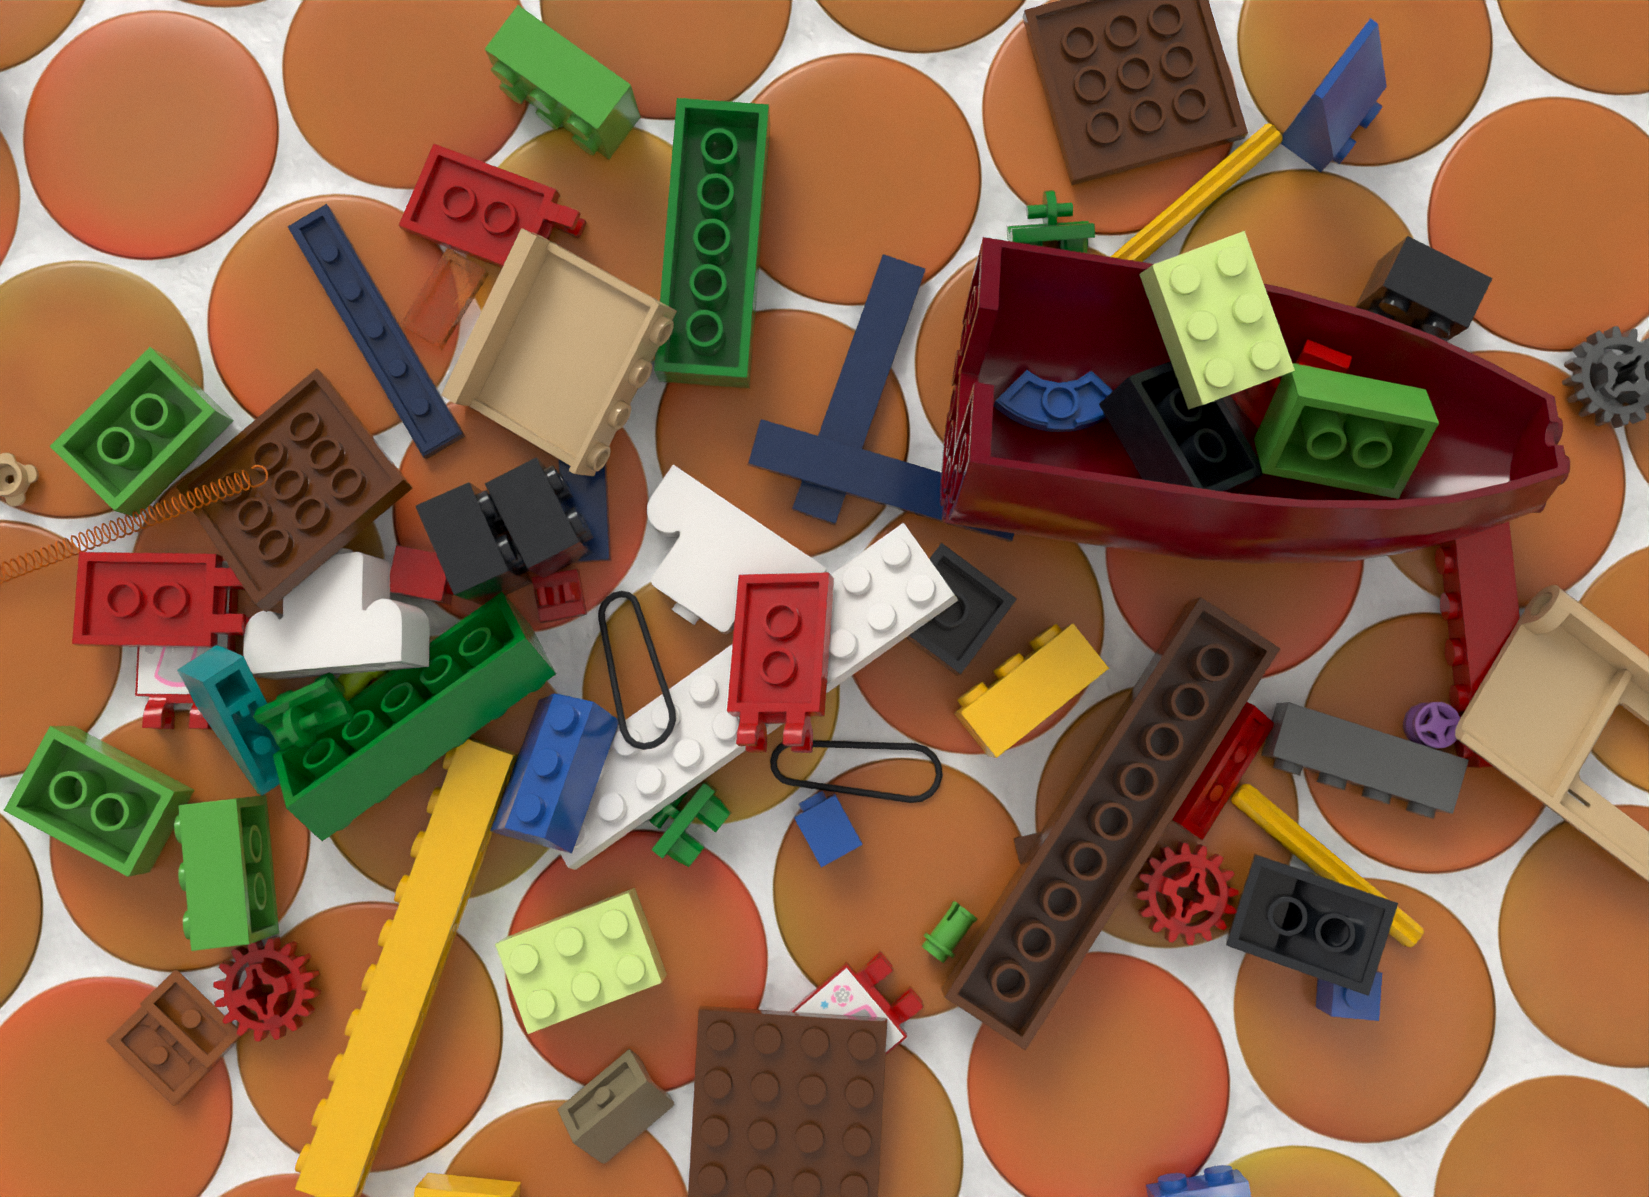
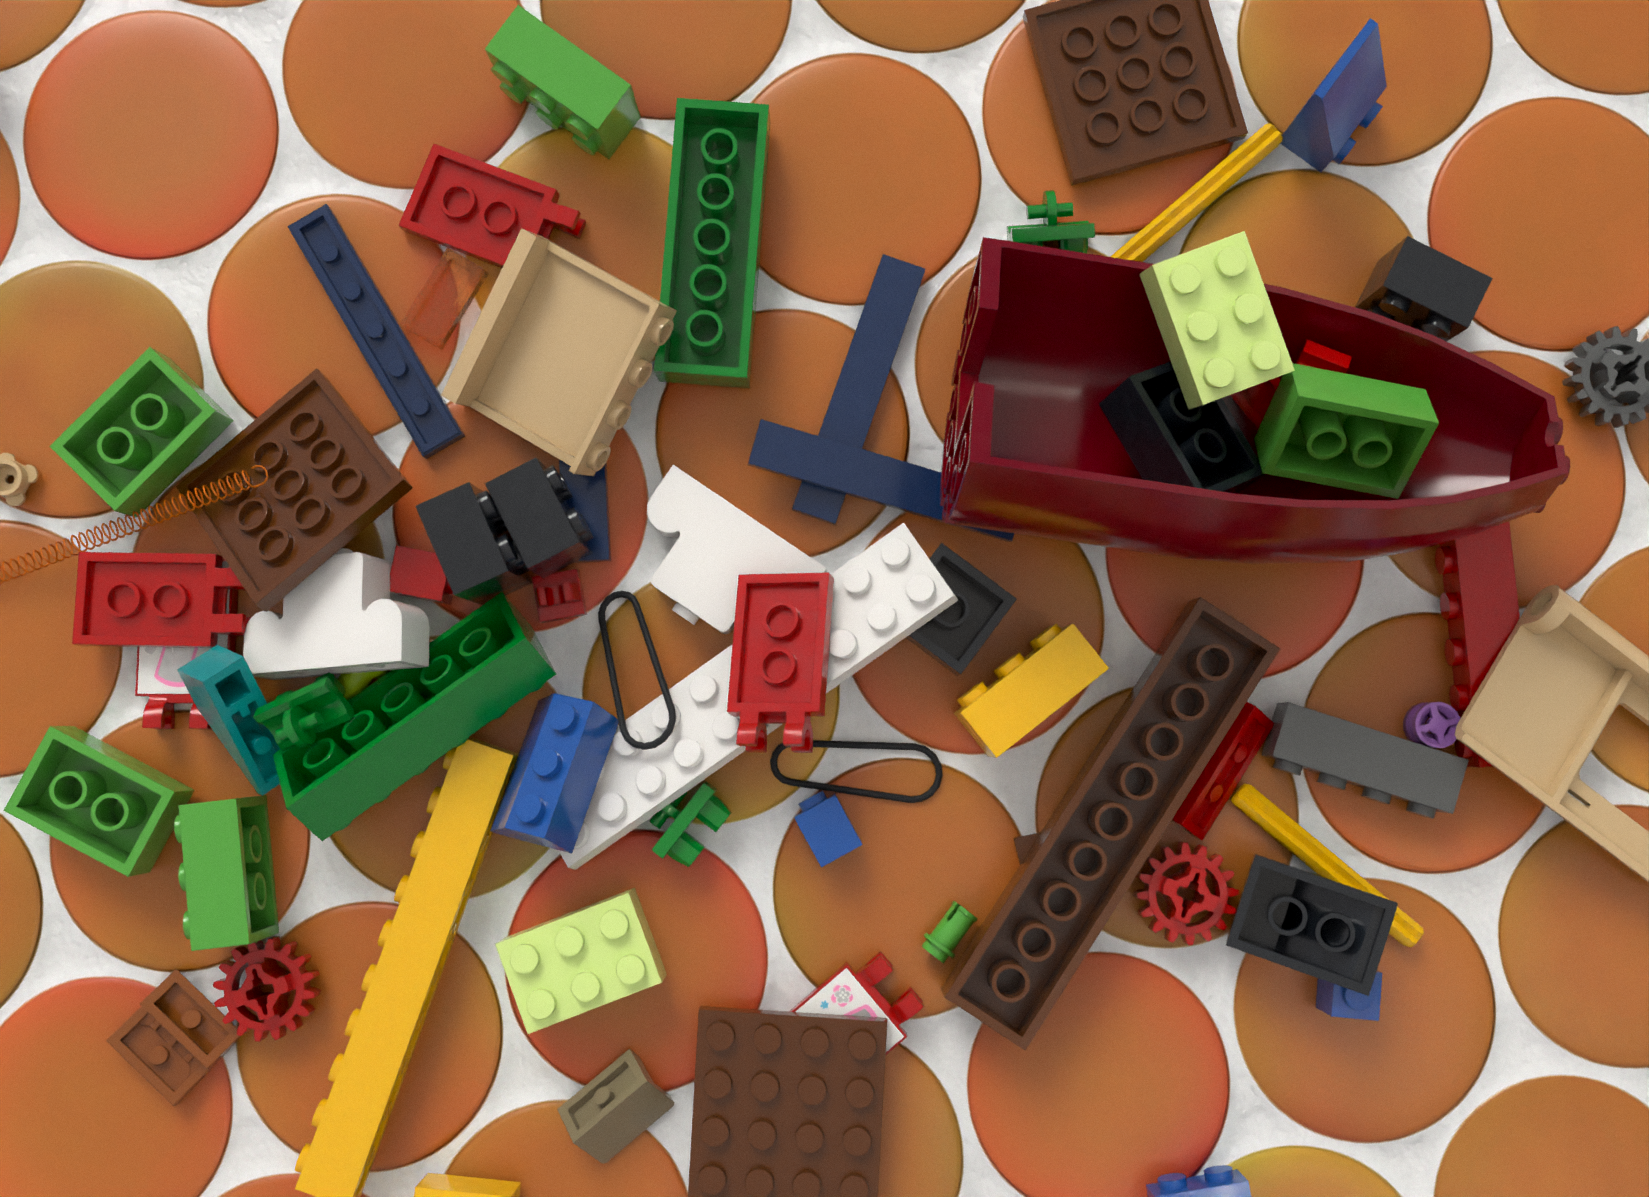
(1054, 405): blue tile -> none

